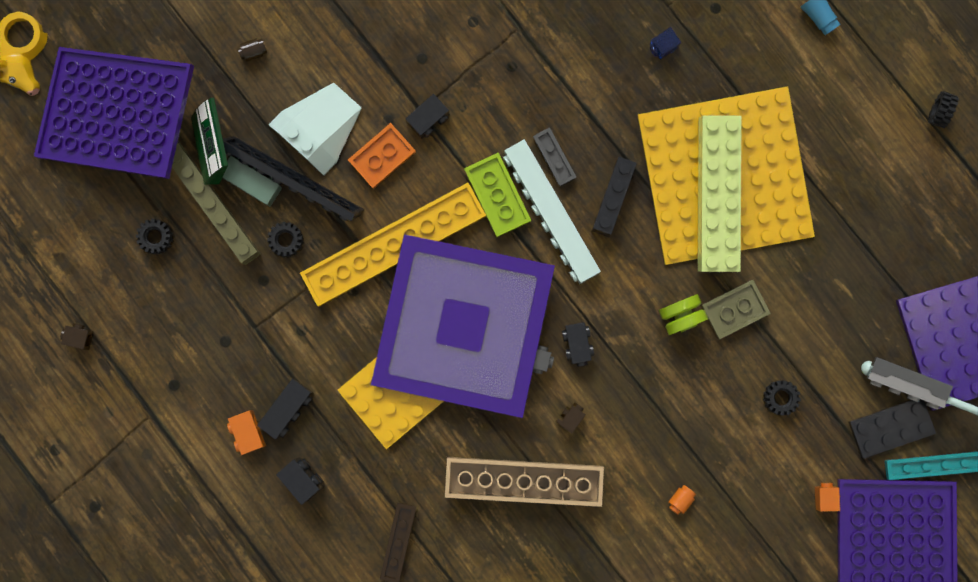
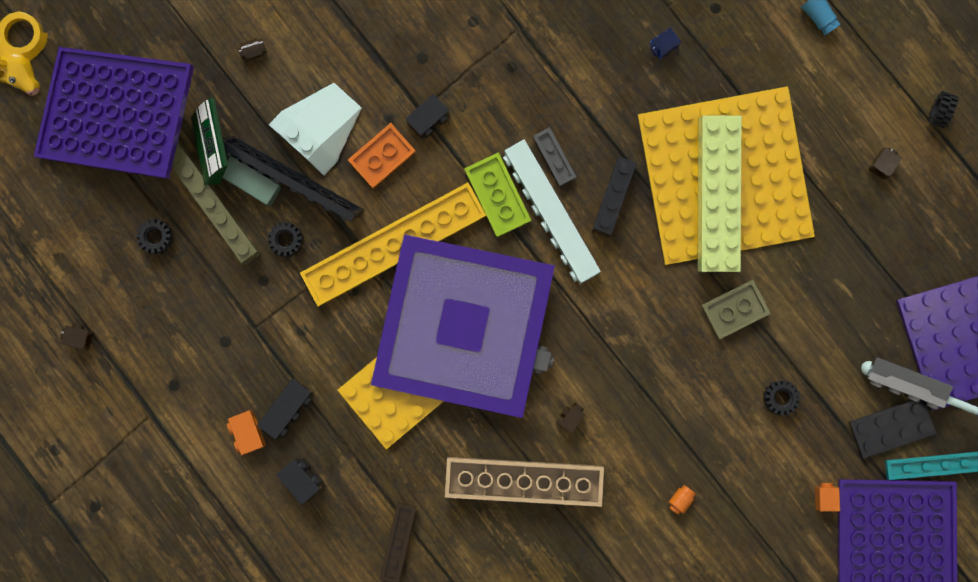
(579, 349): black brick -> none
(683, 315): lime wheel -> none
(885, 163): none -> dark brown brick

